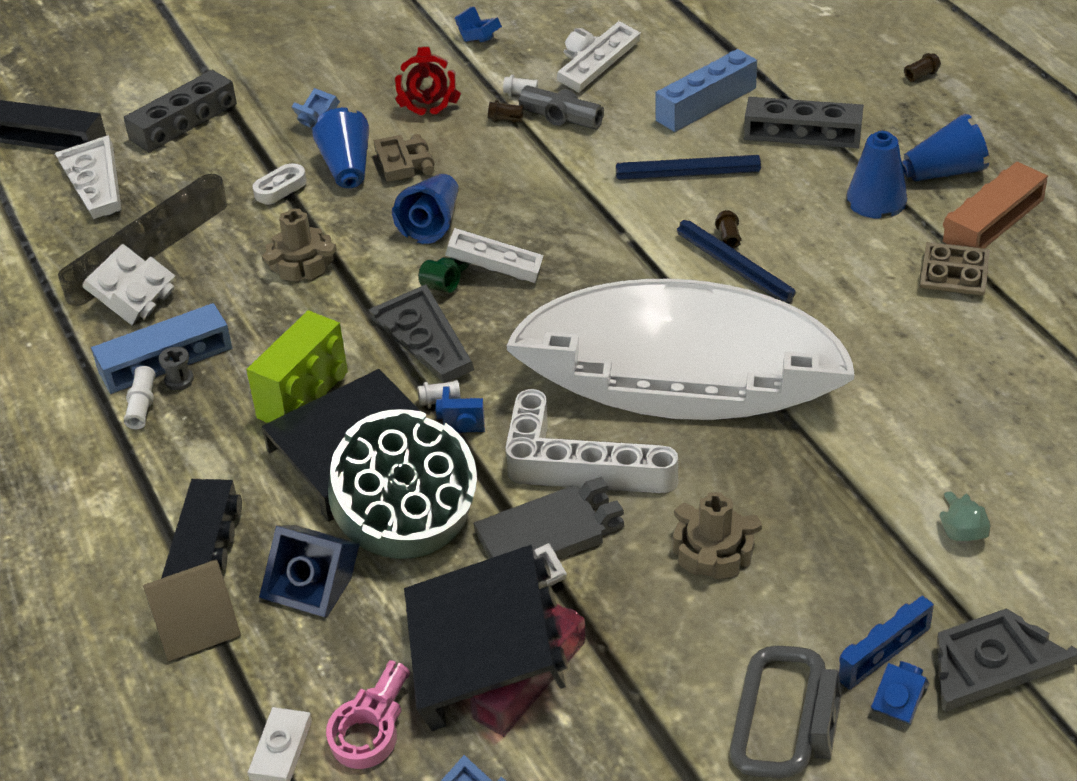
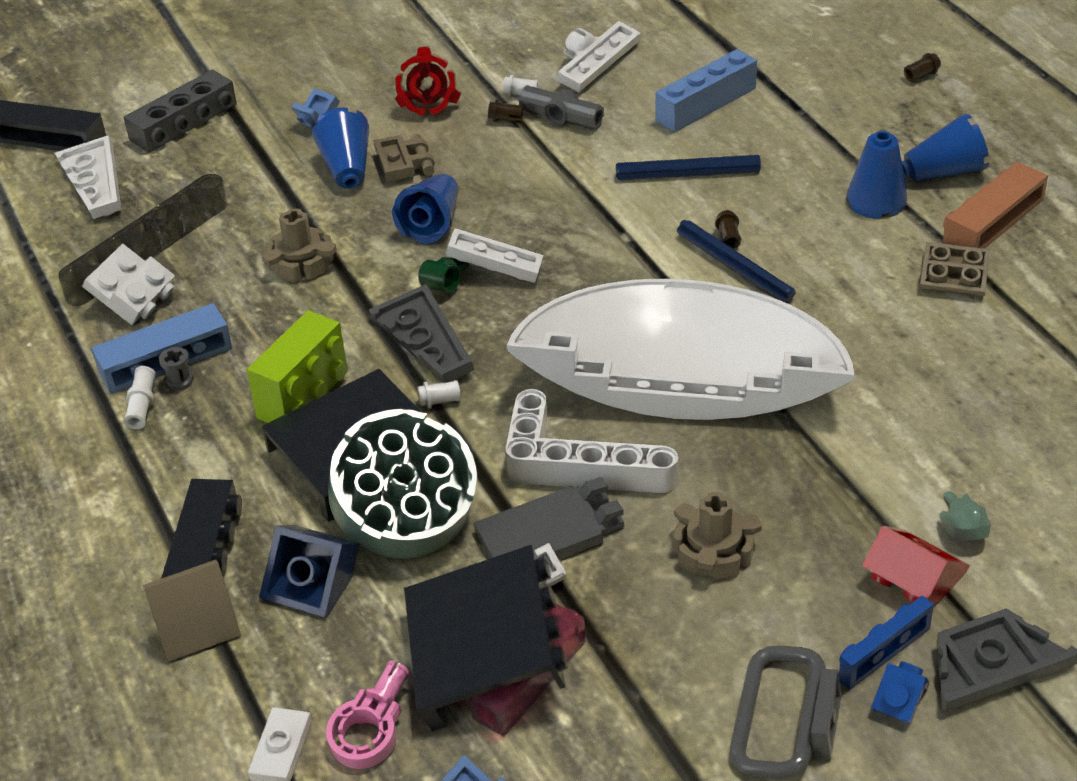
(279, 183): white plate -> none
(461, 414): blue bracket -> none
(474, 28): blue bracket -> none
(803, 122): dark grey brick -> none
(913, 565): none -> slope

